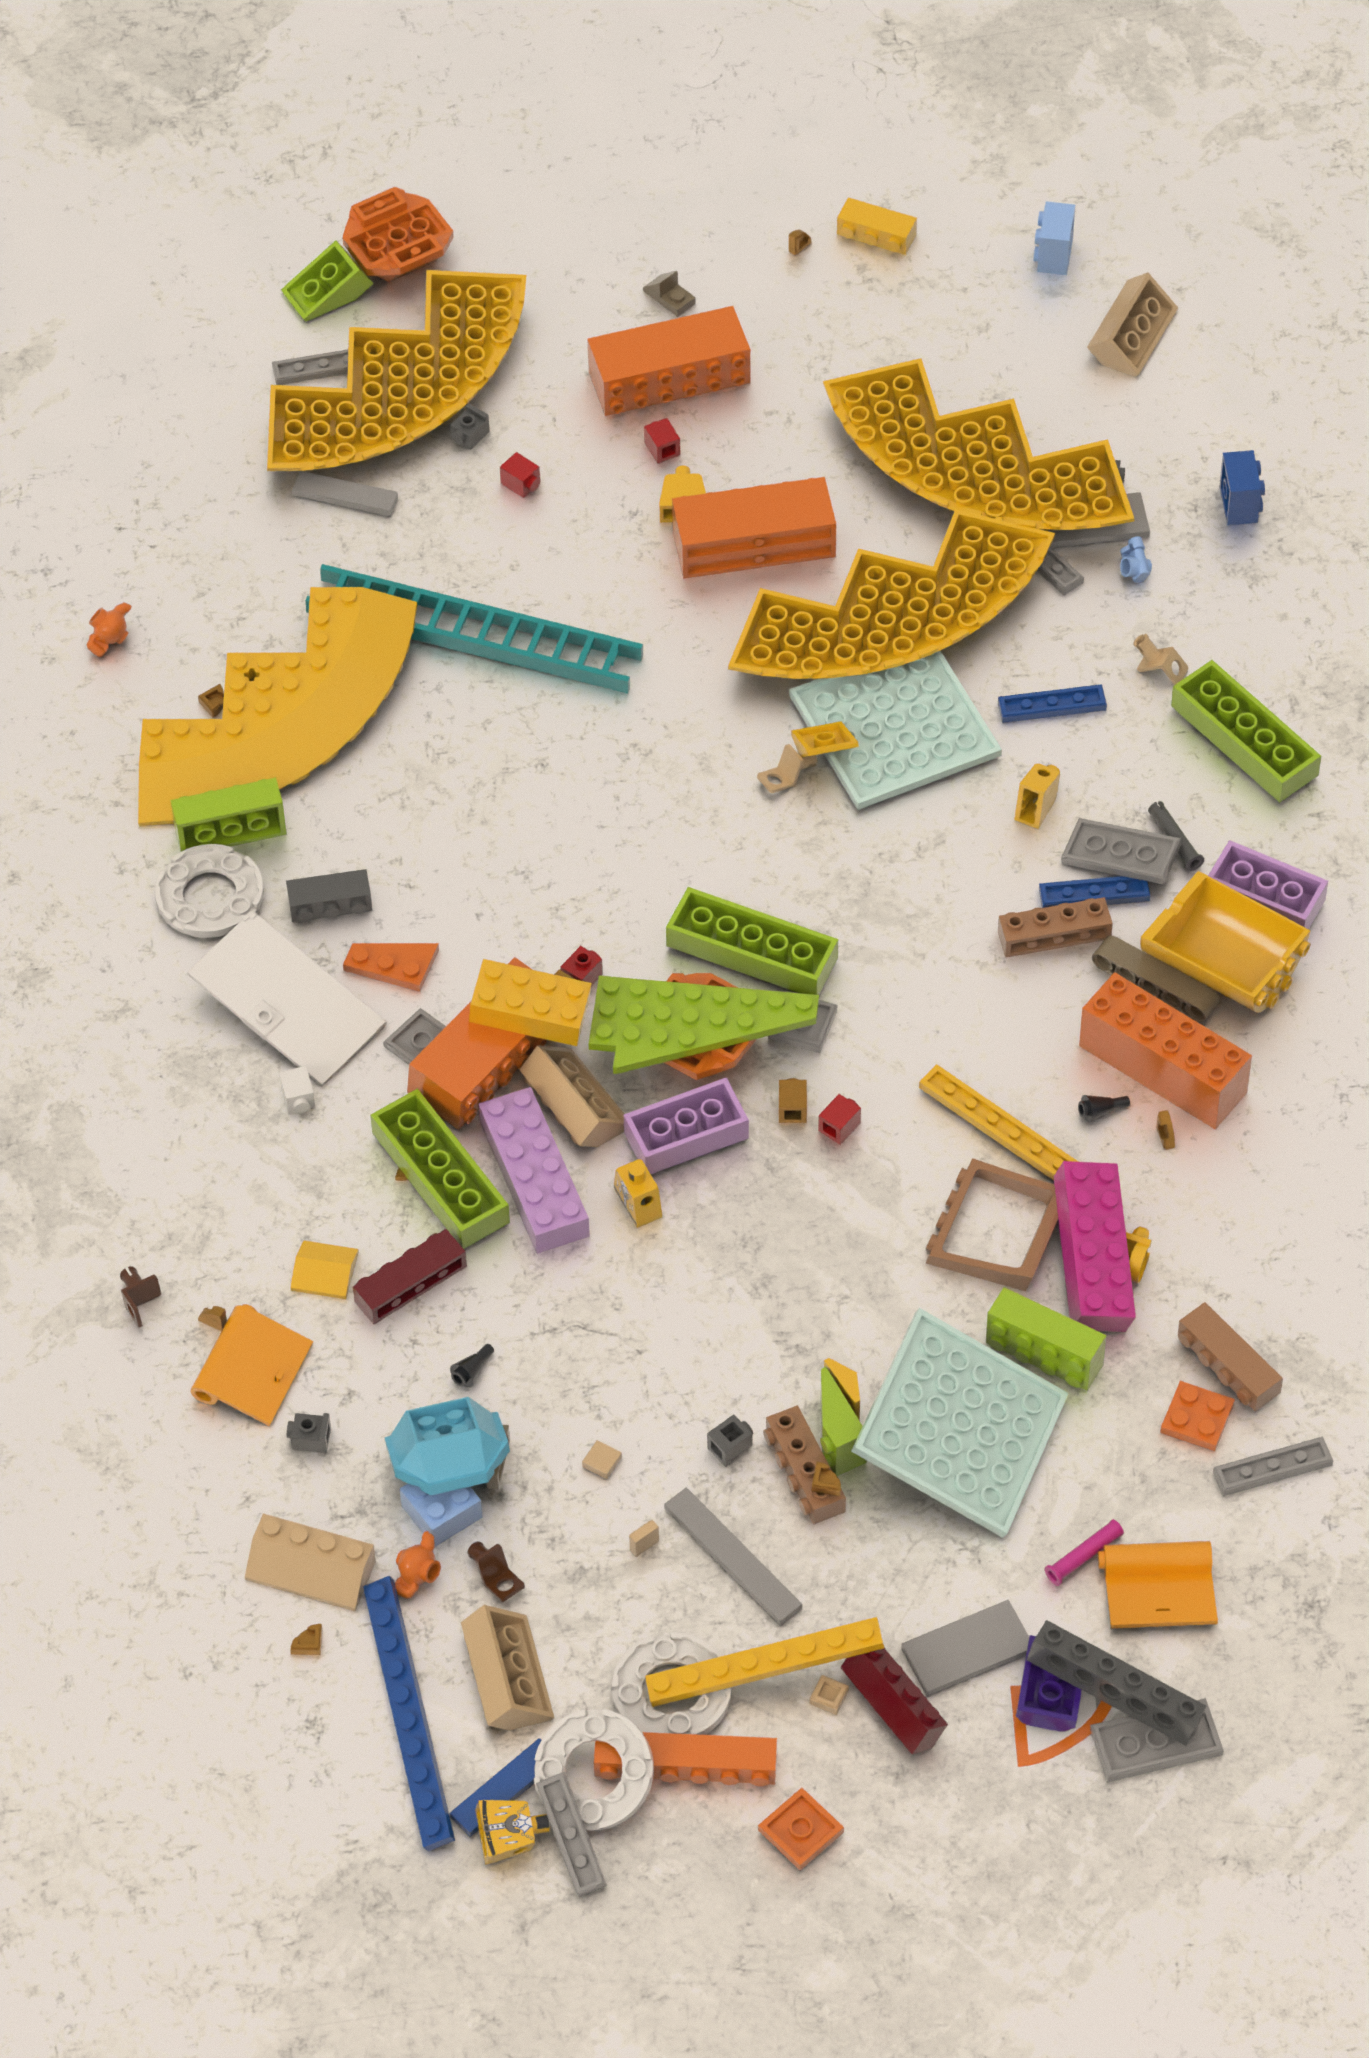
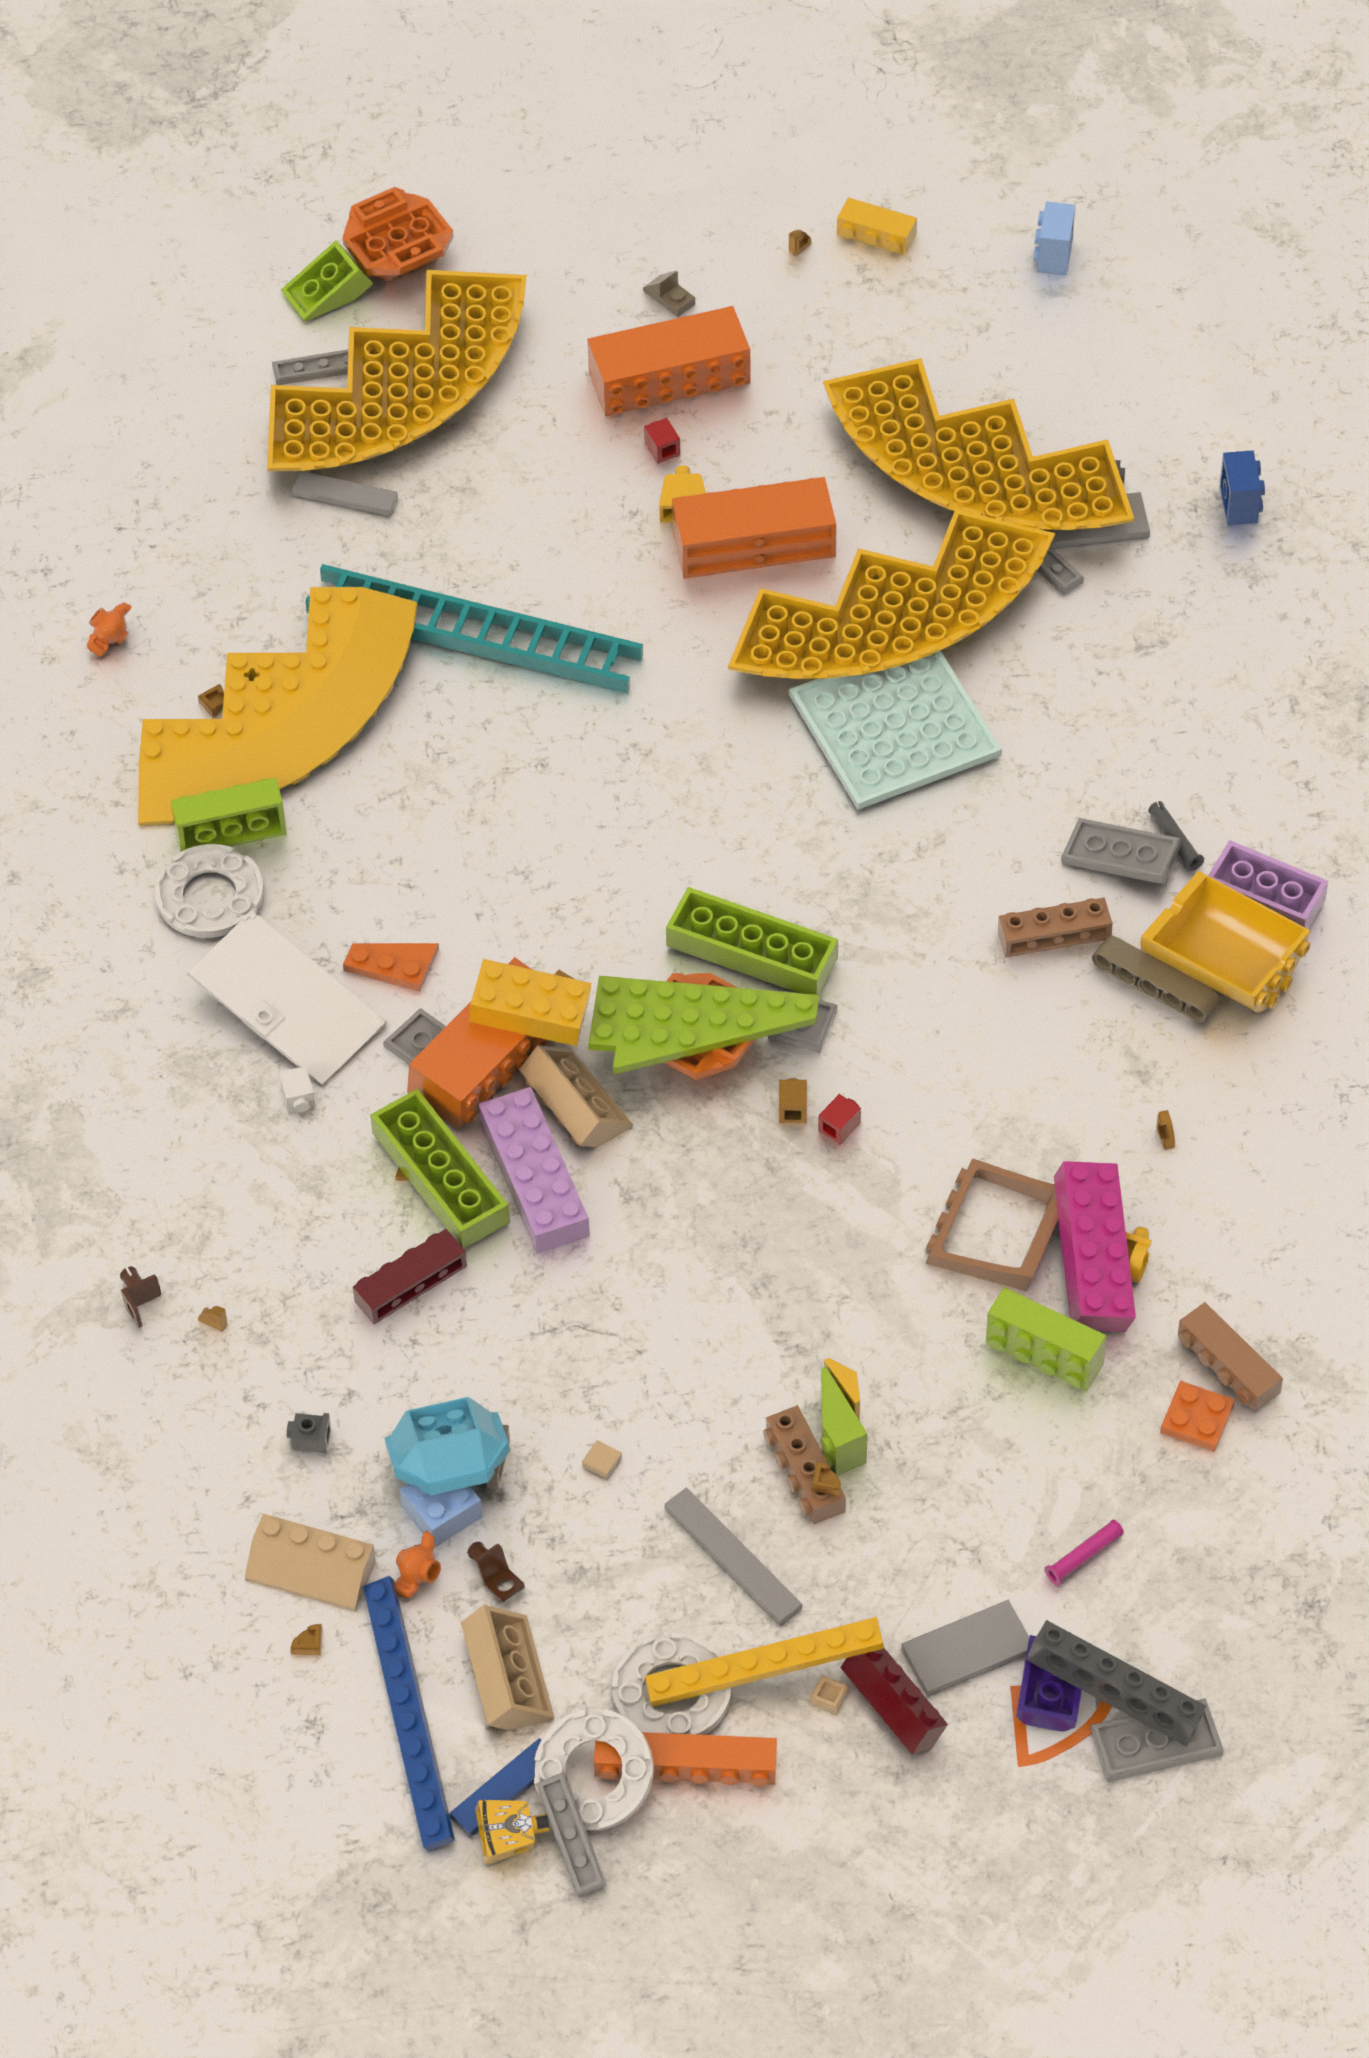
(247, 1361): light orange door -> none
(323, 1269): yellow slope -> none
(329, 895): dark grey brick -> none
(466, 1370): black cone -> none
(470, 427): dark grey brick -> none
(520, 475): red brick -> none
(583, 965): red brick -> none
(634, 1184): yellow torso -> none
(644, 1538): tan tile -> none
(686, 1126): lavender brick -> none
(730, 1430): dark grey brick -> none
(788, 769): tan bracket -> none
(800, 1828): orange plate -> none
(823, 739): yellow slope -> none
(960, 1422): light aqua plate -> none
(994, 1121): yellow plate -> none
(1039, 783): yellow torso -> none
(1052, 703): blue tile -> none
(1096, 1106): black cone -> none
(1114, 889): blue tile -> none
(1133, 325): tan slope -> none
(1134, 560): light blue plate -> none
(1159, 658): tan bracket -> none
(1159, 1584): light orange door -> none
(1165, 1050): orange brick -> none
(1246, 731): lime brick -> none
(1272, 1466): light grey tile -> none

